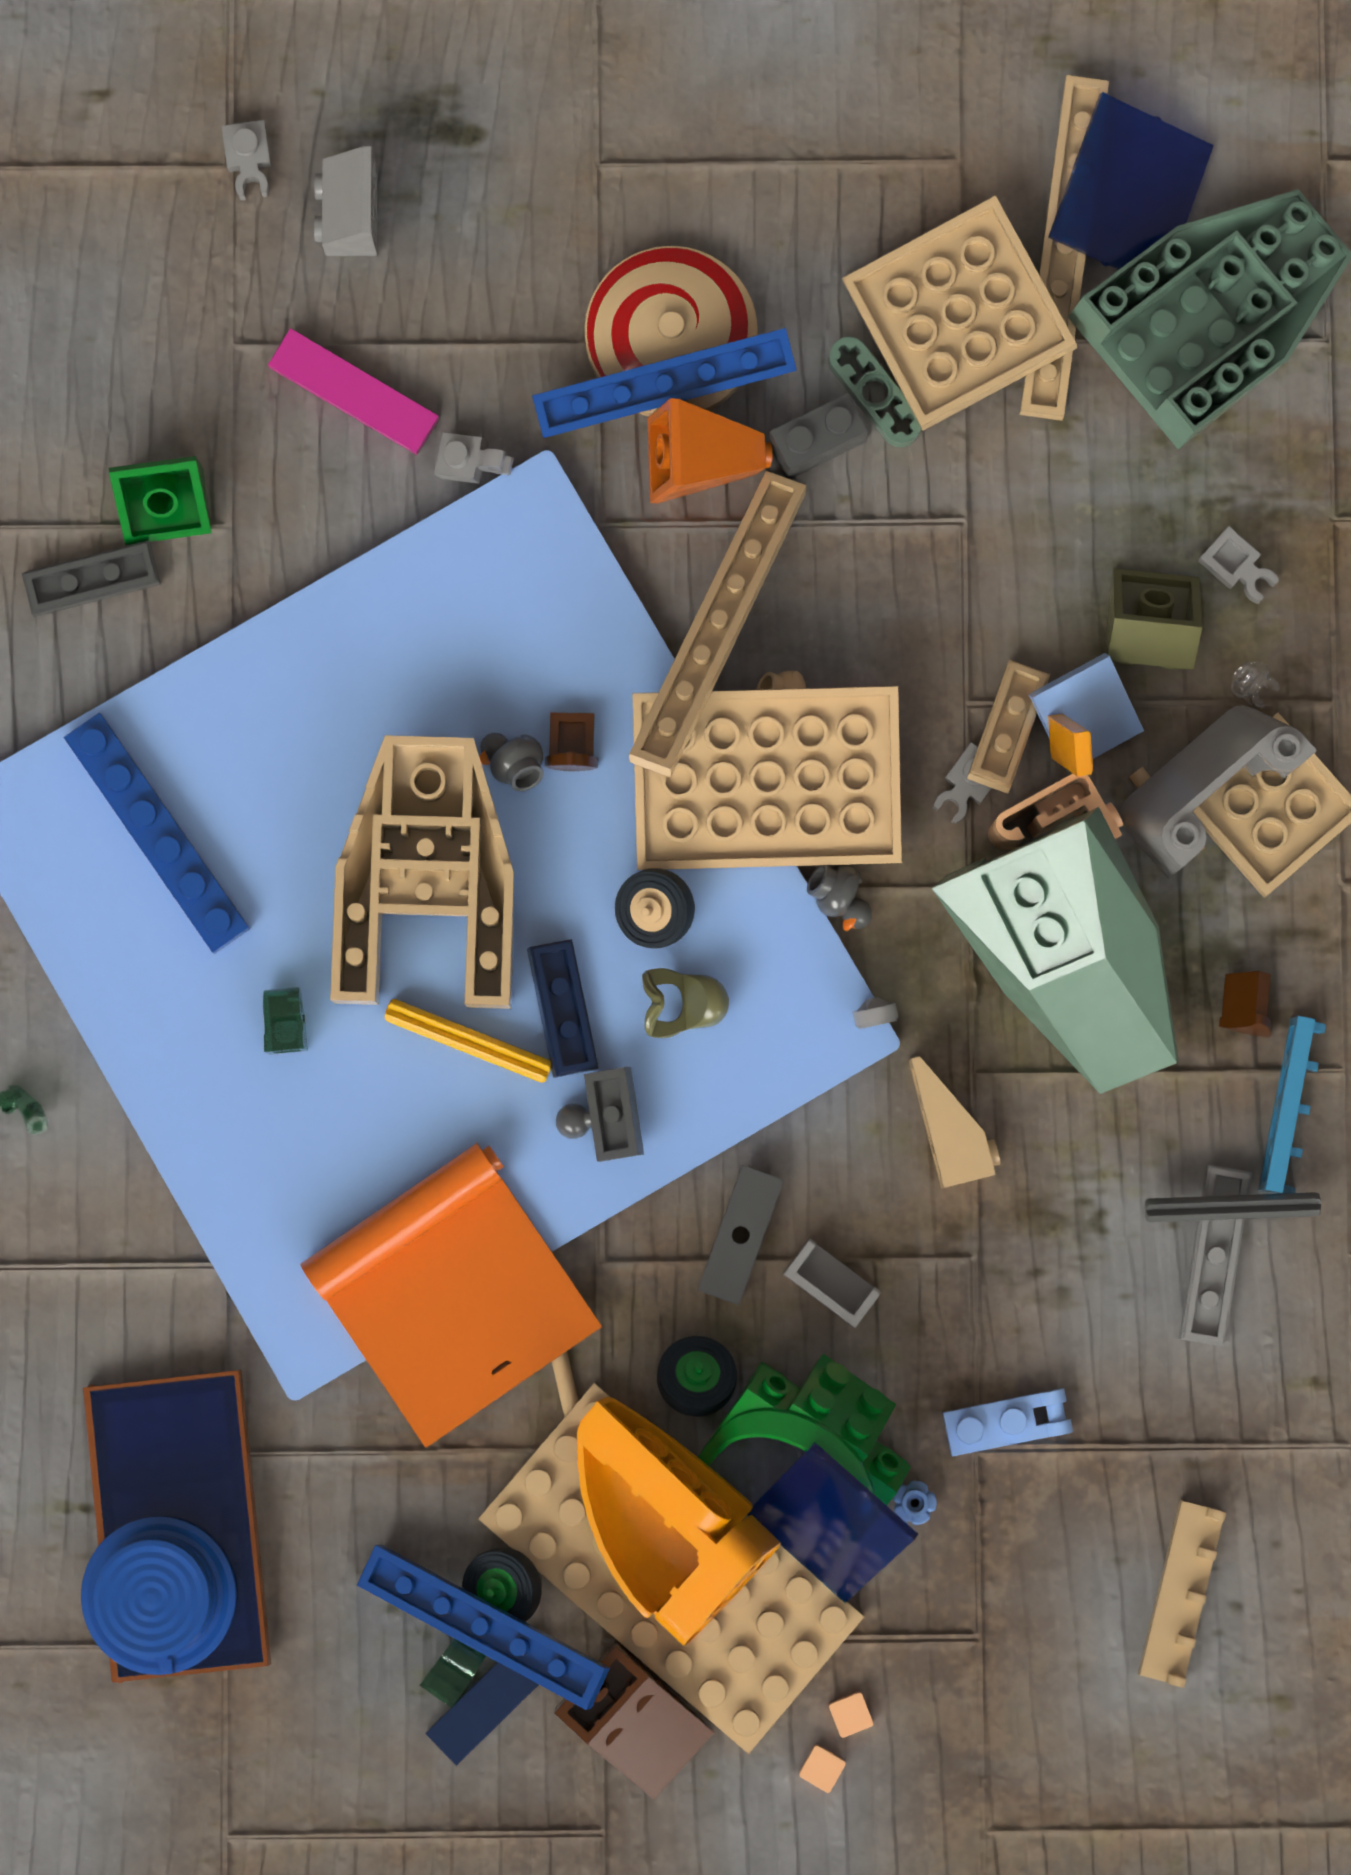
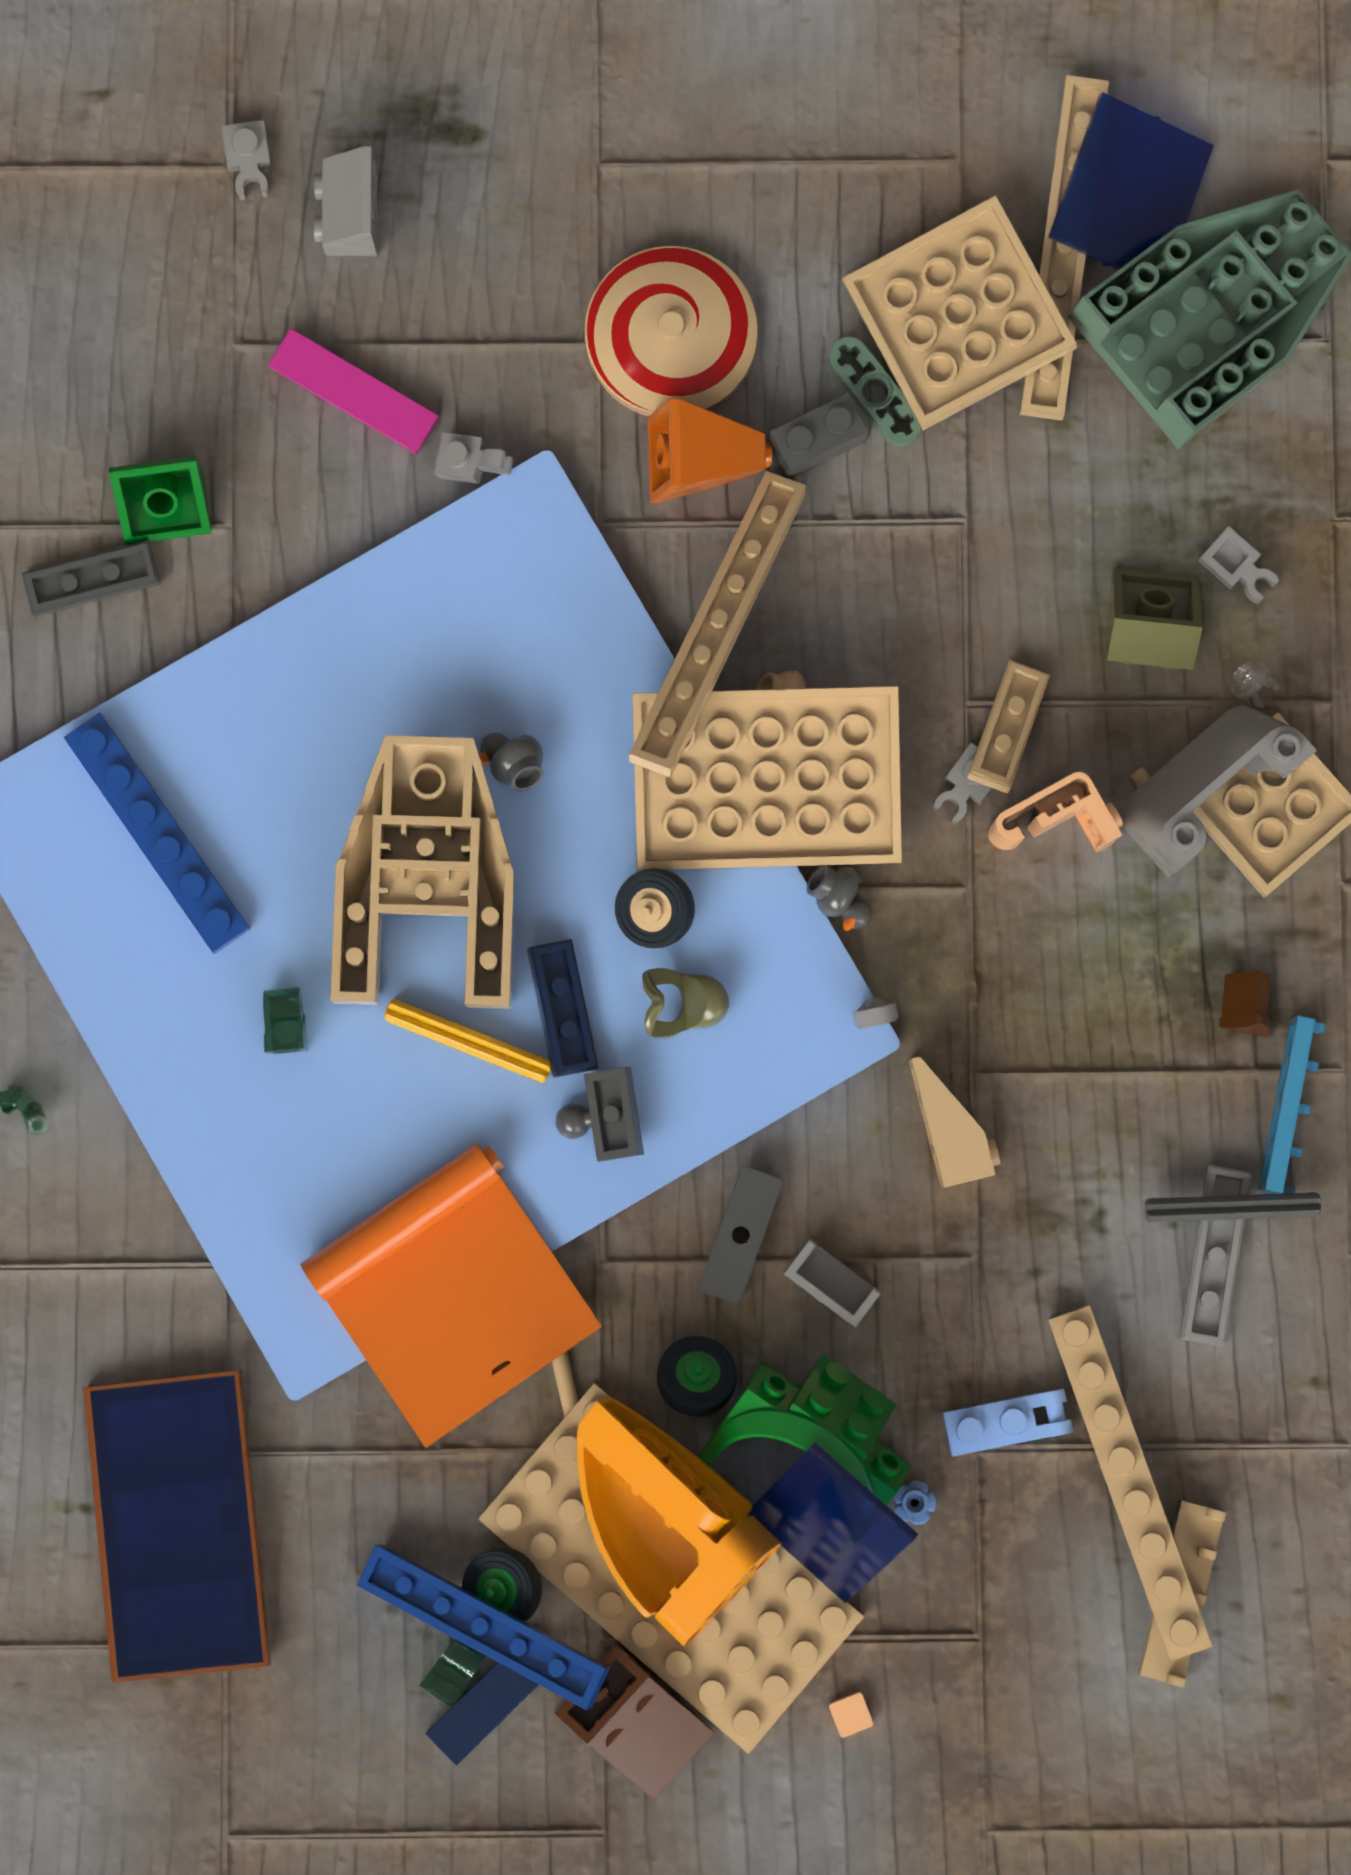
(158, 1595): blue piece -> none
(571, 742): reddish brown tile -> none
(656, 383): blue plate -> none
(822, 1768): light nougat piece -> none
(1070, 745): light orange tile -> none
(1072, 948): sand green wedge -> none
(1094, 700): light blue tile -> none
(1130, 1483): none -> tan plate

